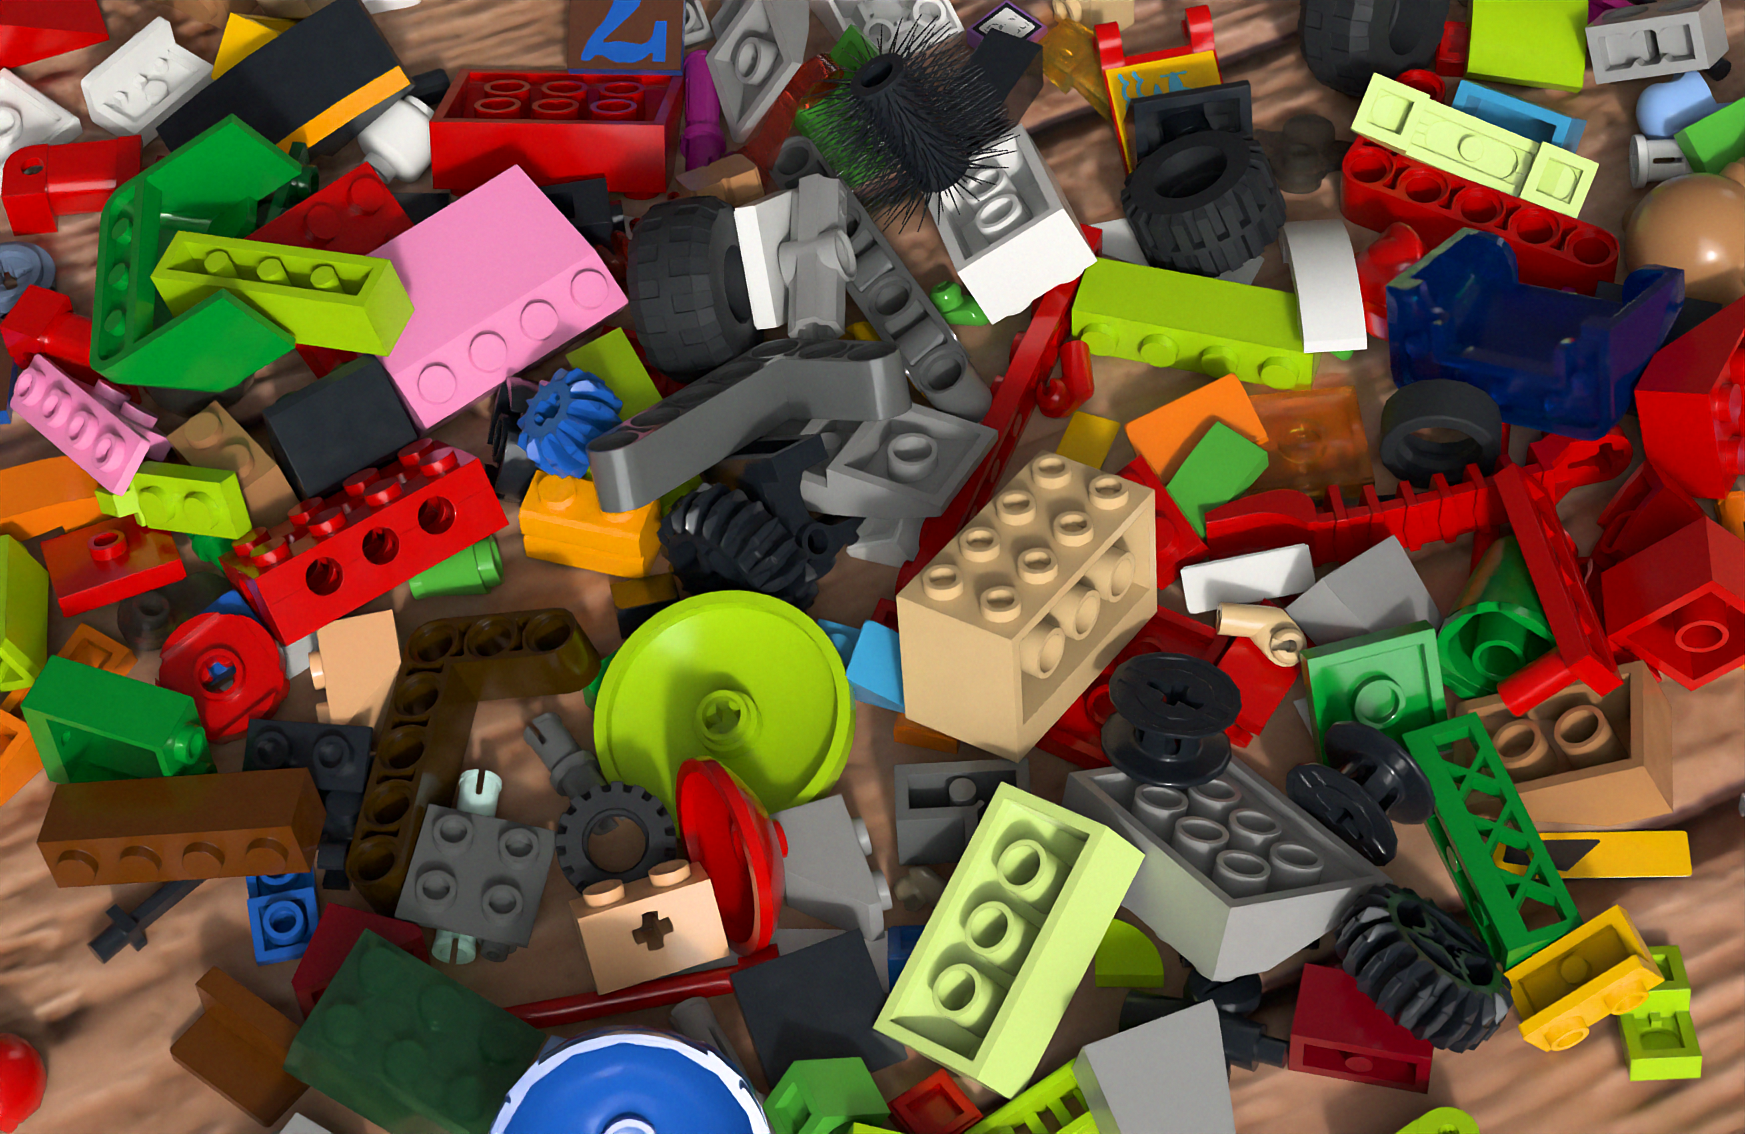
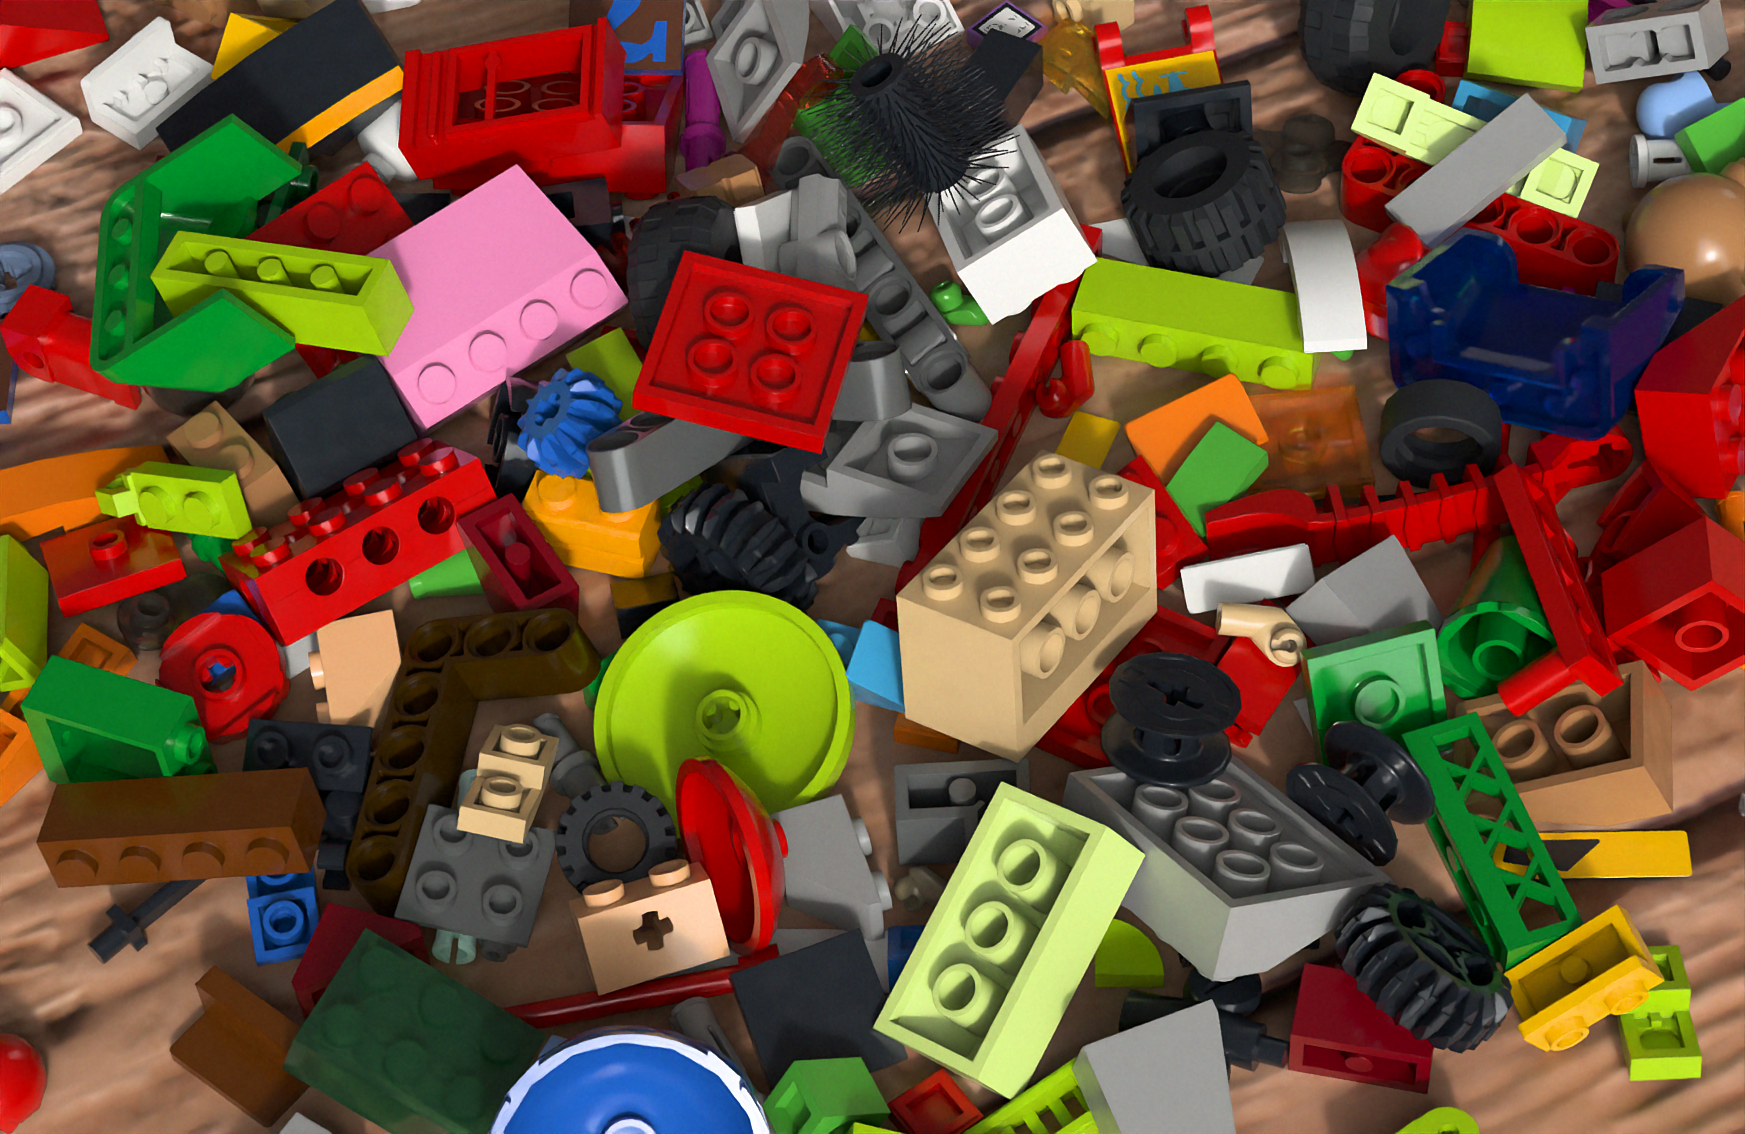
(72, 181): red piece -> none
(89, 423): bright pink bracket -> none
(432, 87): none -> red piece
(508, 782): none -> tan slope
(516, 560): none -> dark red slope
(751, 352): none -> red plate
(1477, 171): none -> light grey tile

